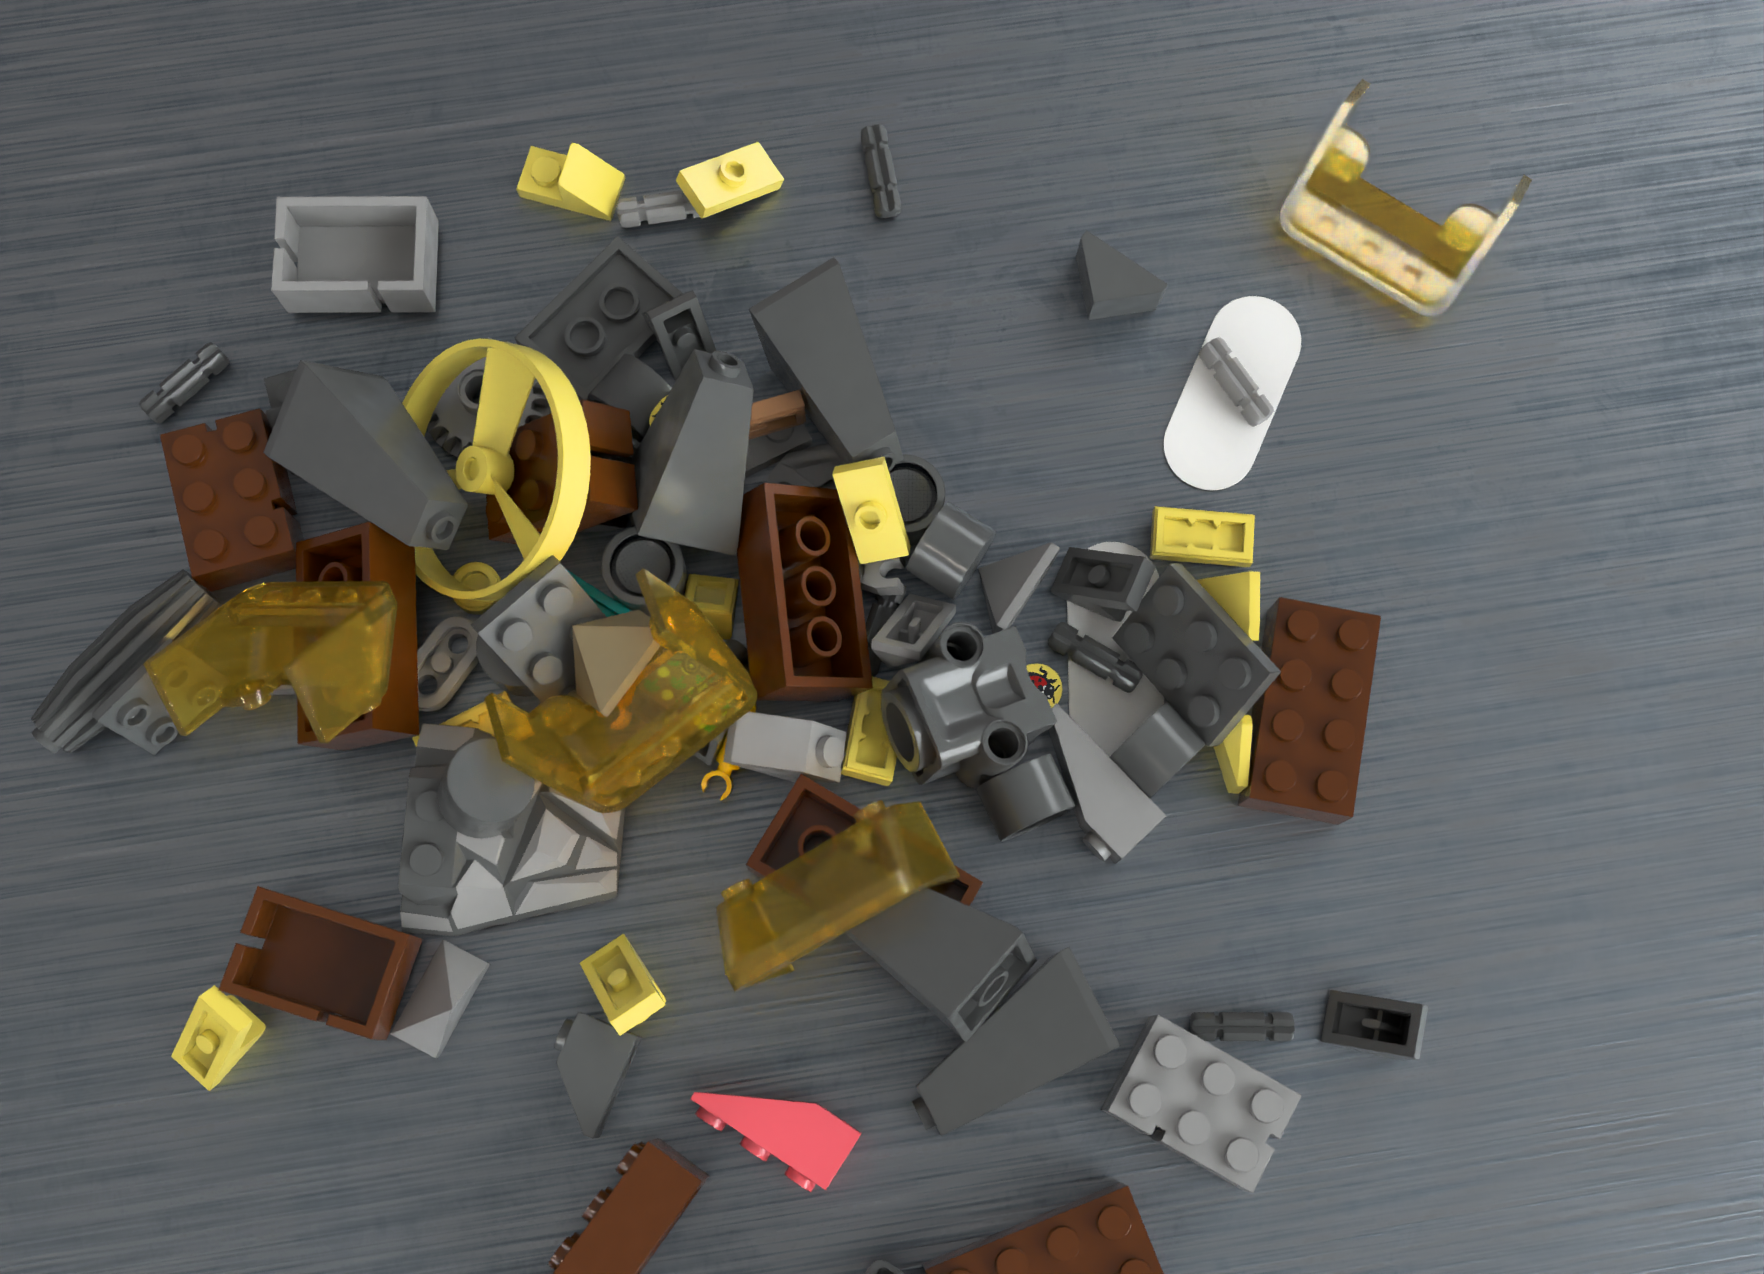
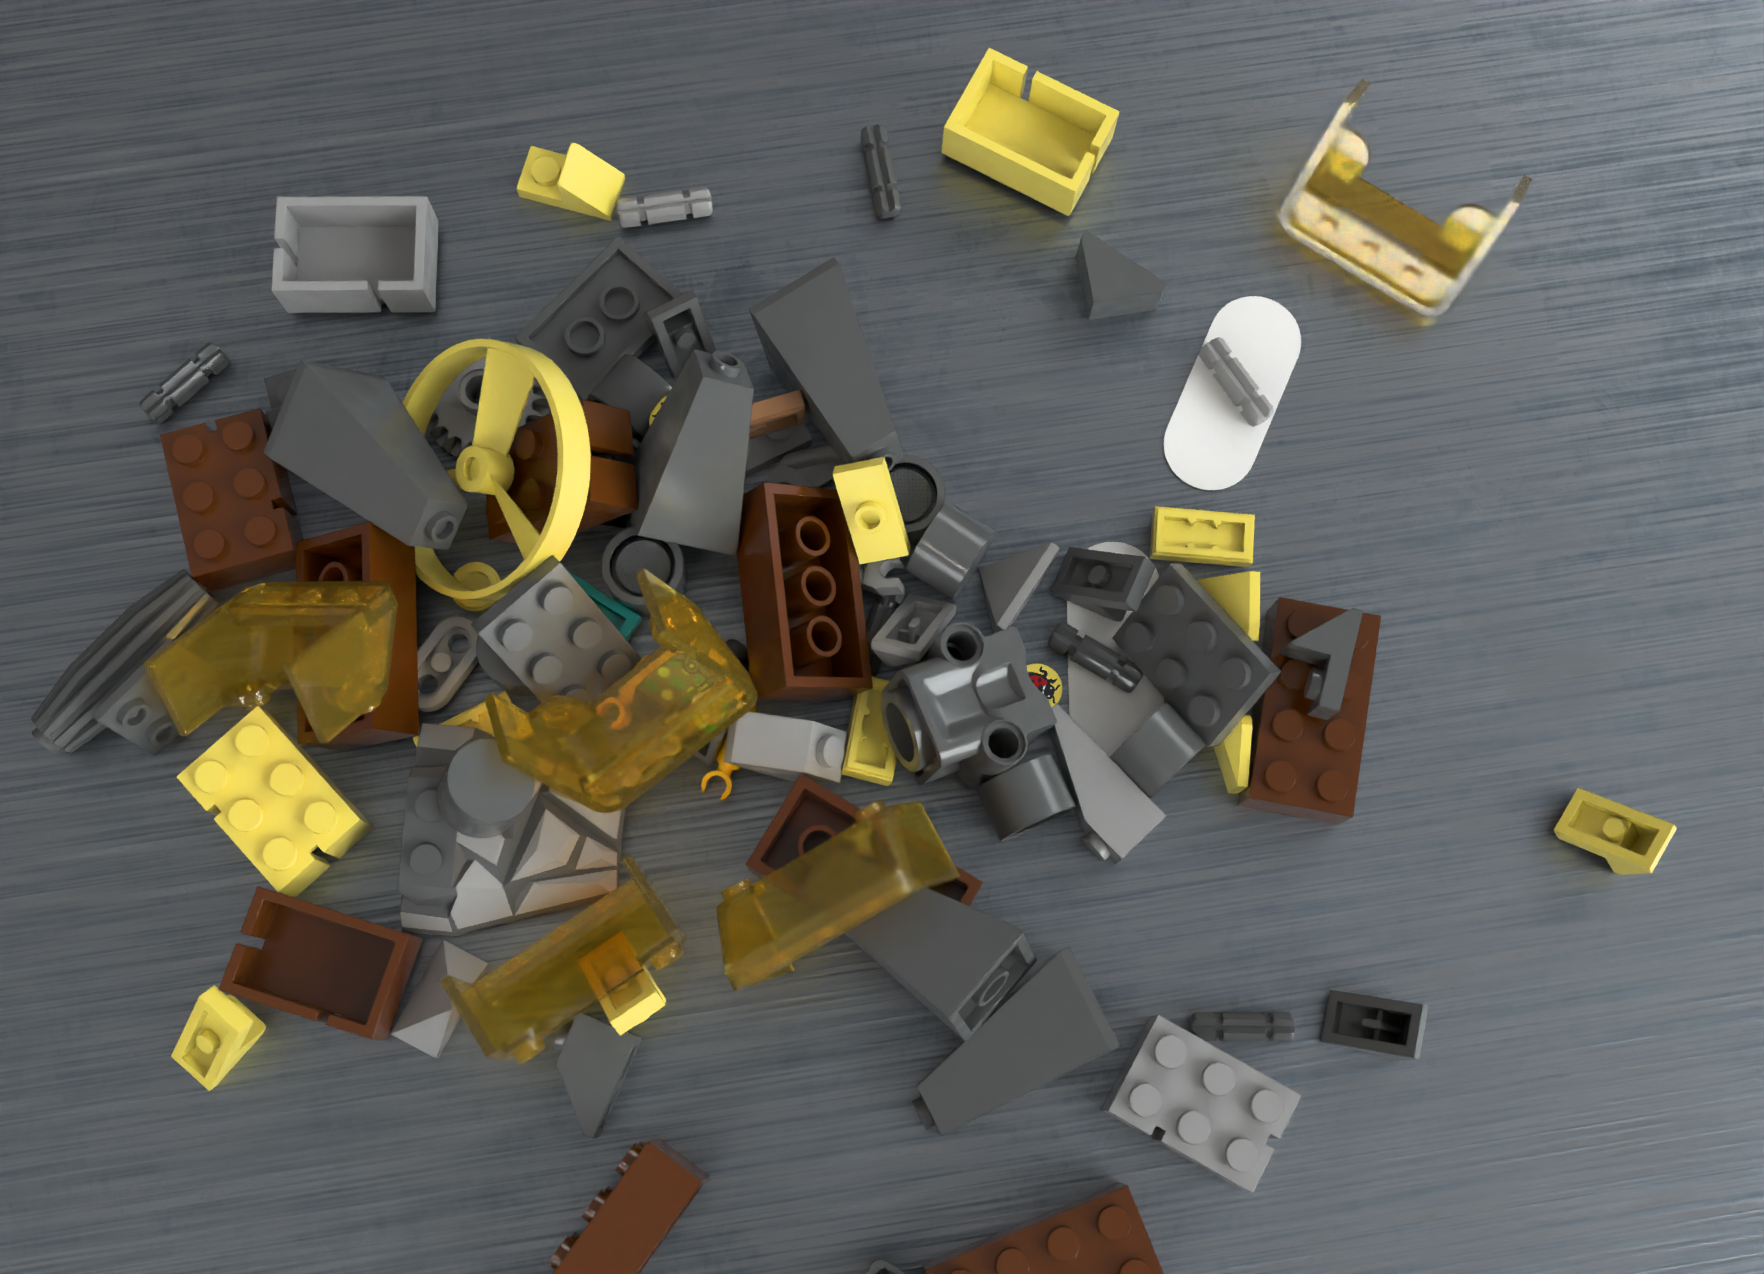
(275, 802): none -> light yellow piece
(569, 969): none -> clear yellow windscreen
(611, 657): dark tan slope -> none
(715, 599): light yellow slope -> none
(729, 180): light yellow plate -> none
(794, 1131): coral slope -> none
(1031, 145): none -> light yellow piece
(1332, 649): none -> dark grey slope
(1619, 833): none -> light yellow slope

